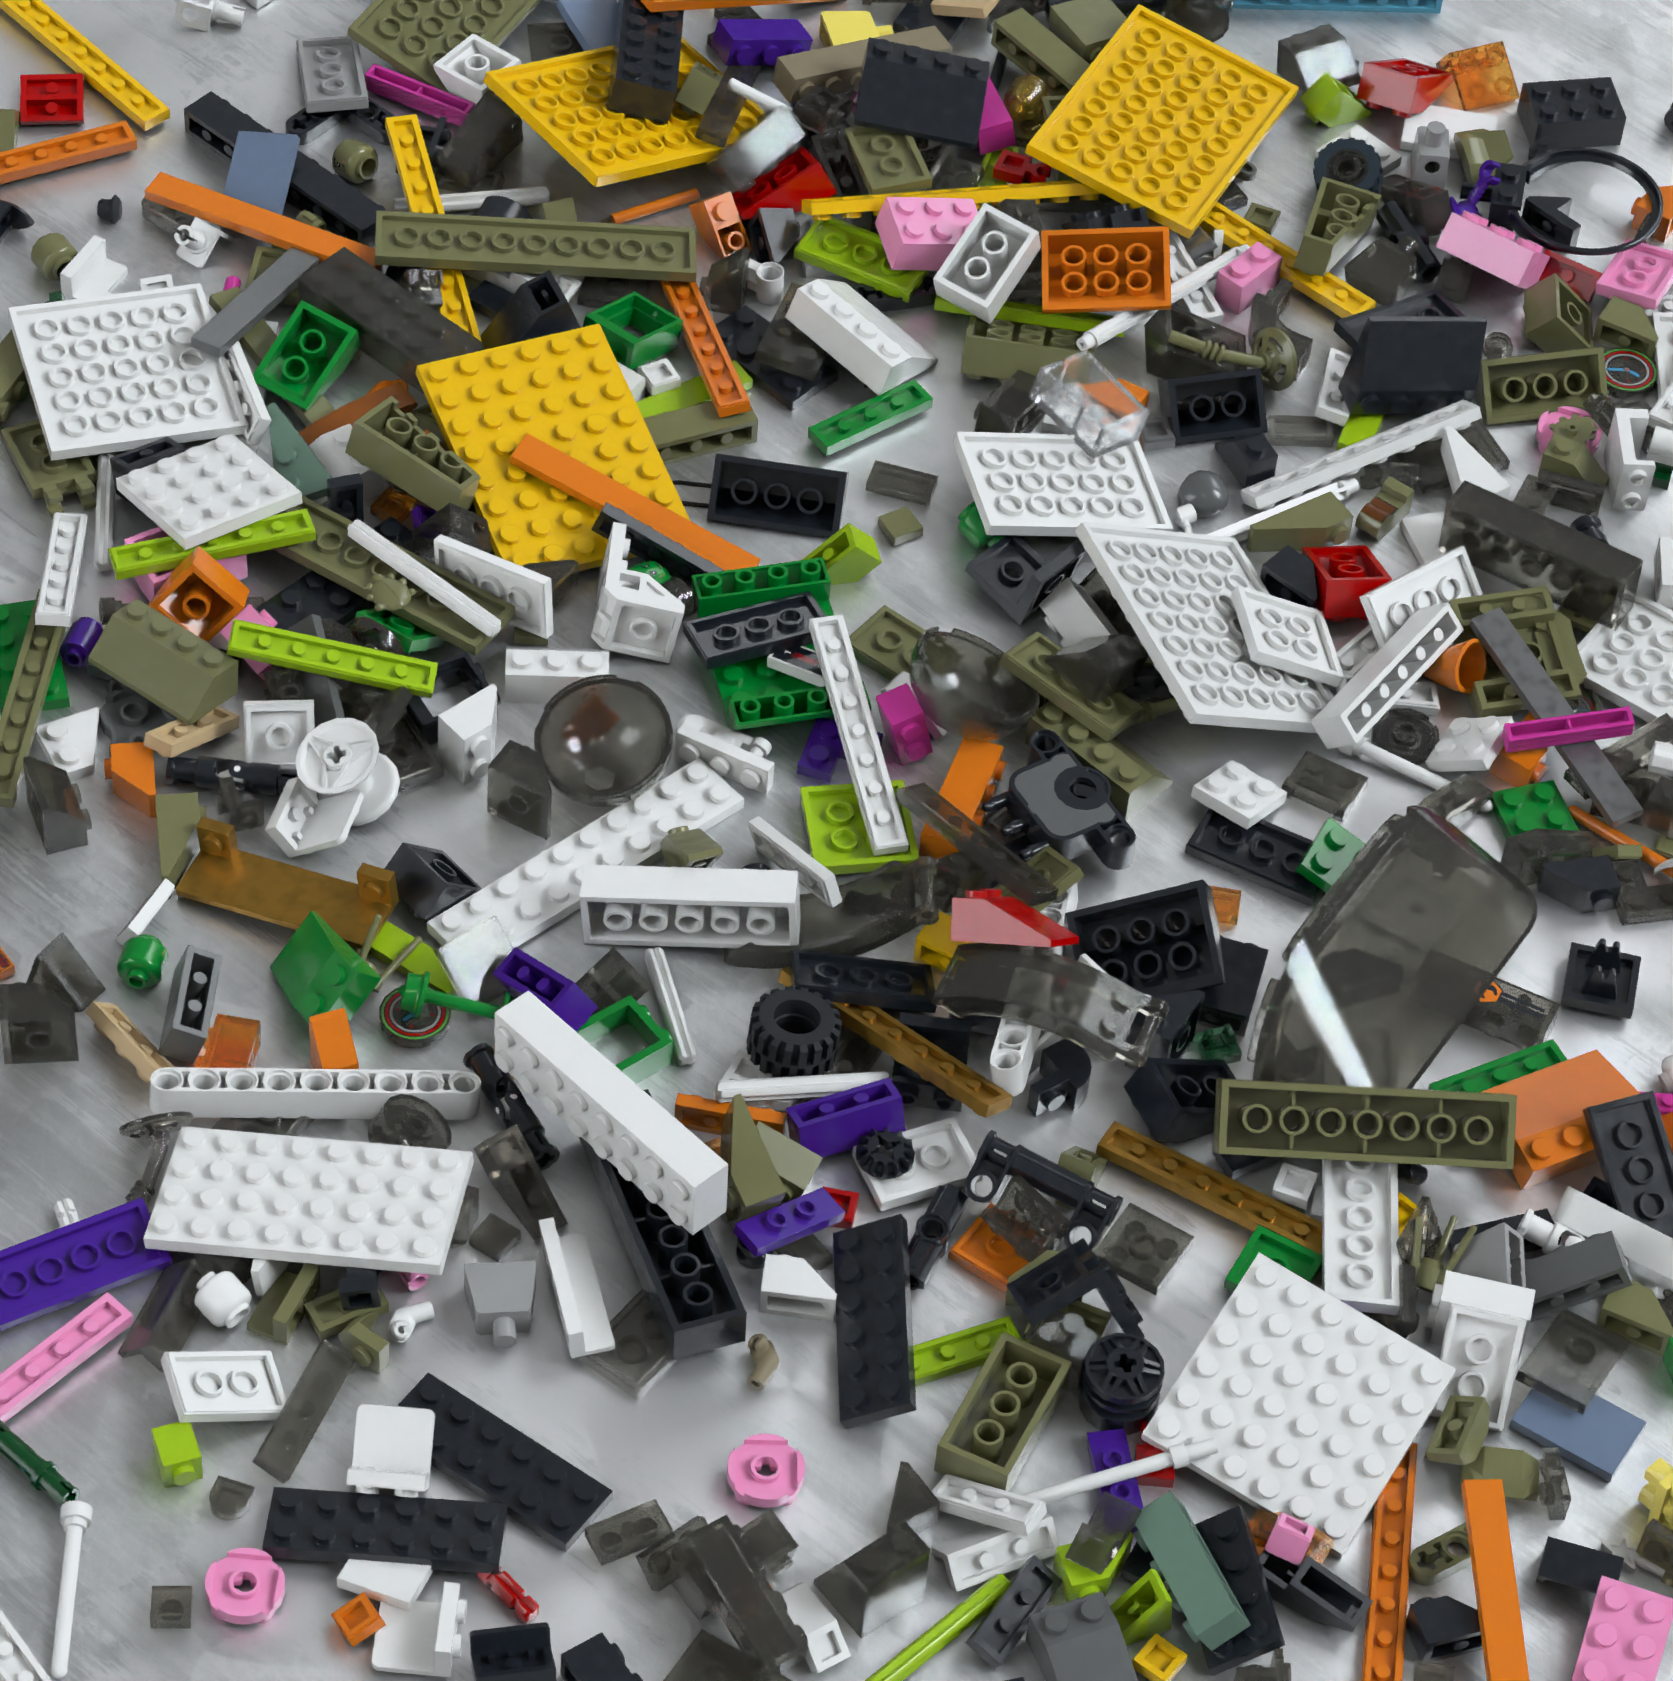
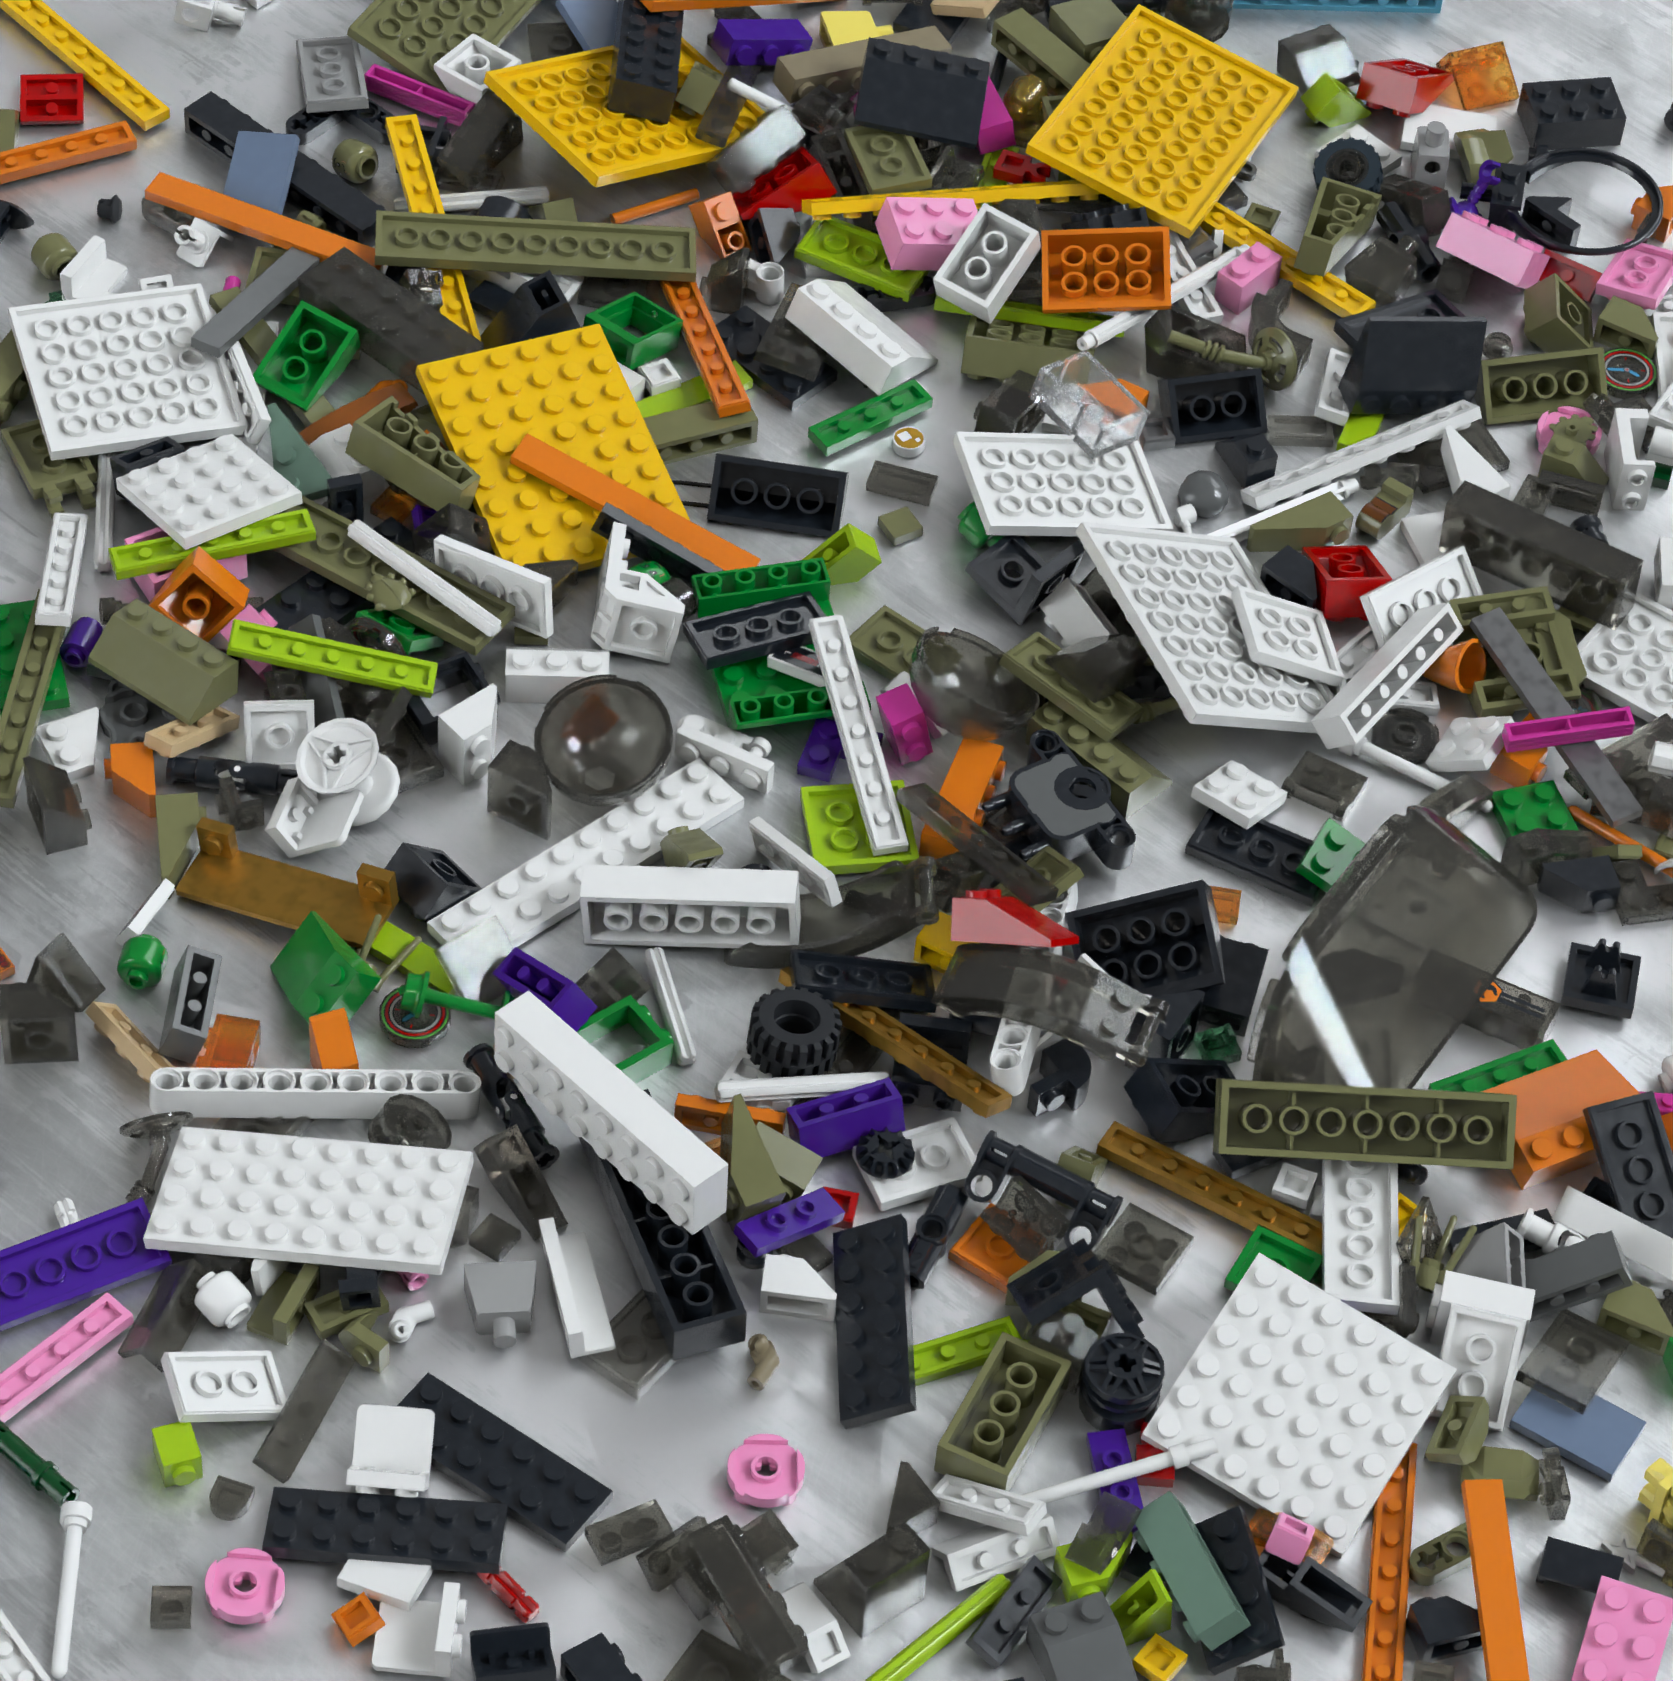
(908, 441): none -> tile

